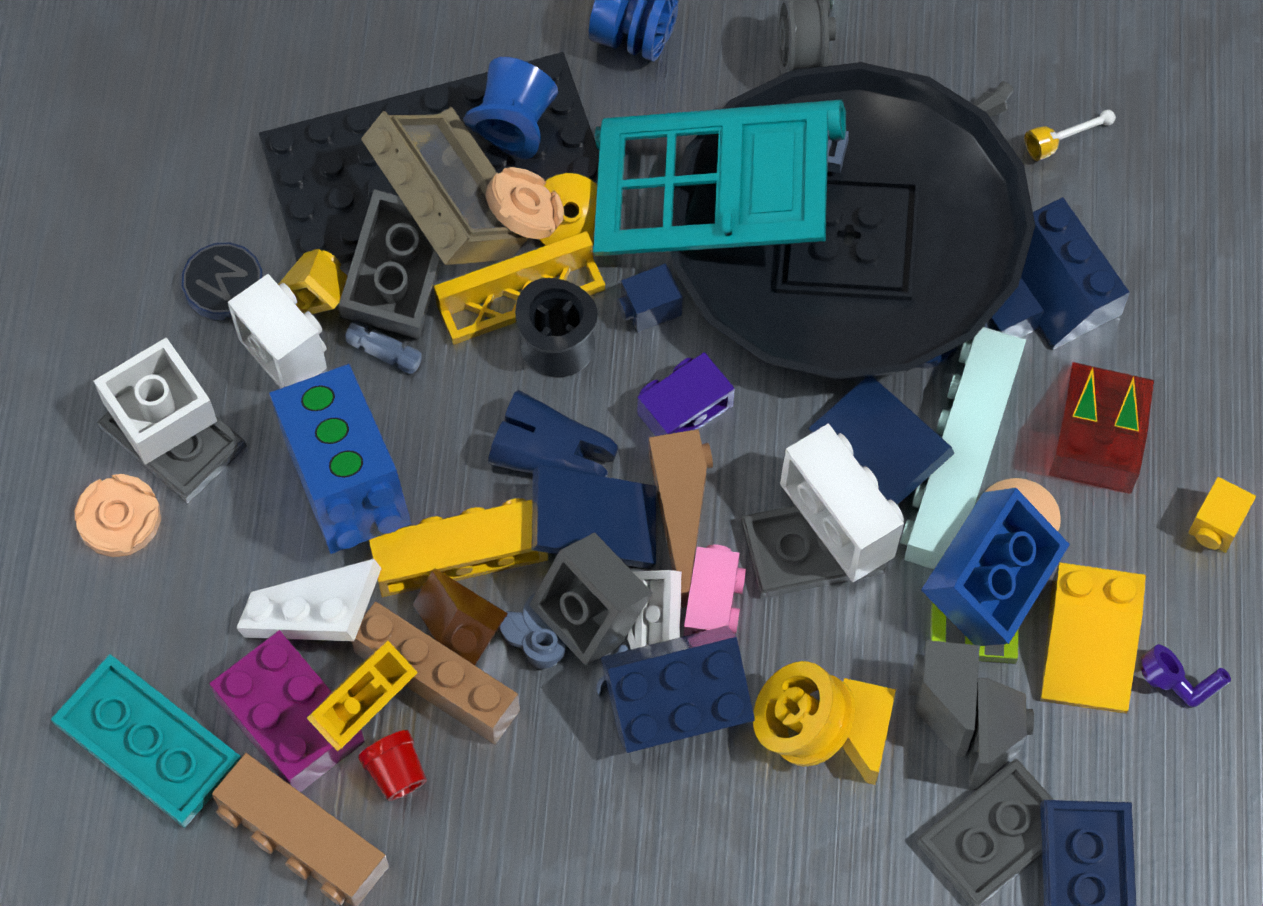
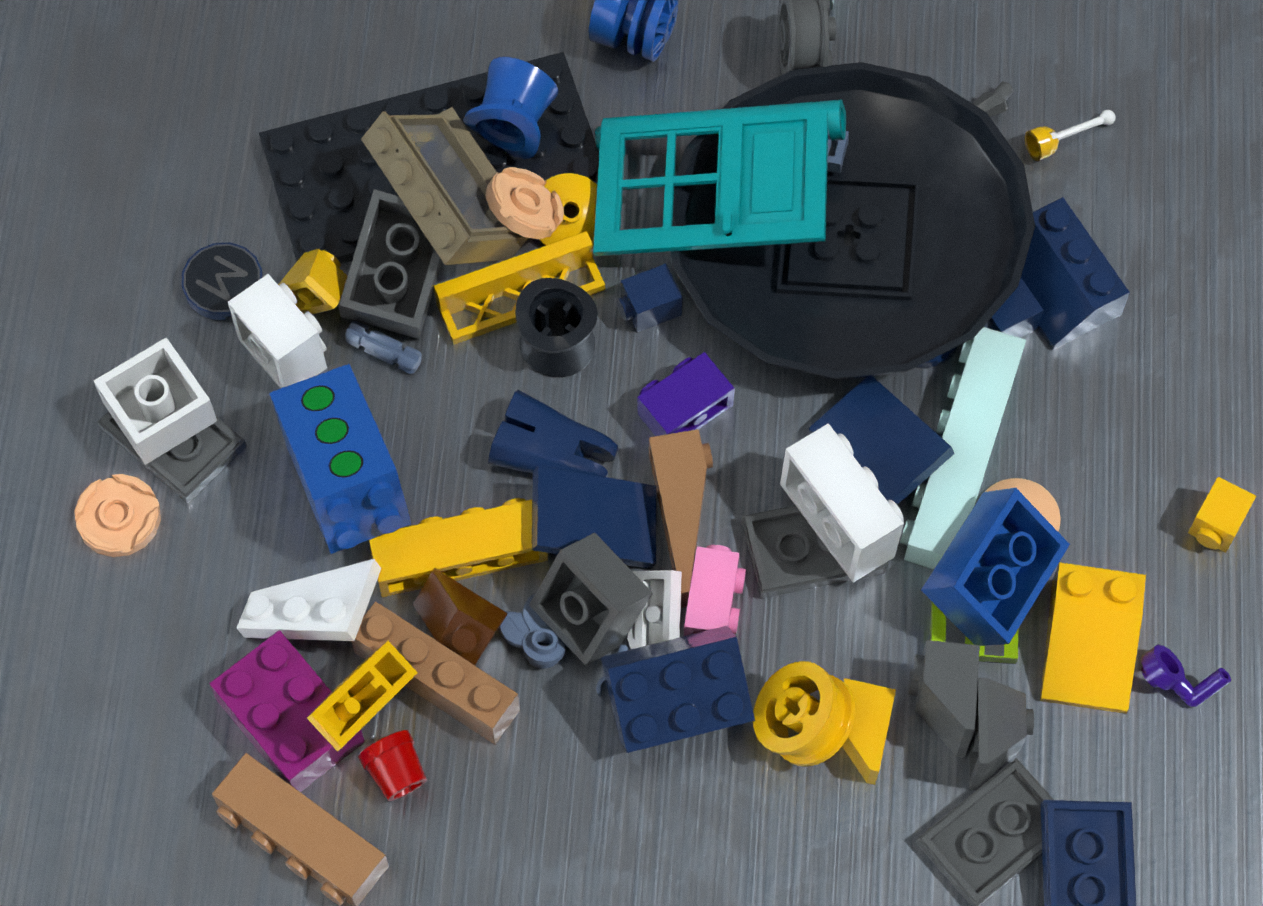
(146, 740): teal plate -> none
(1102, 428): clear red slope -> none

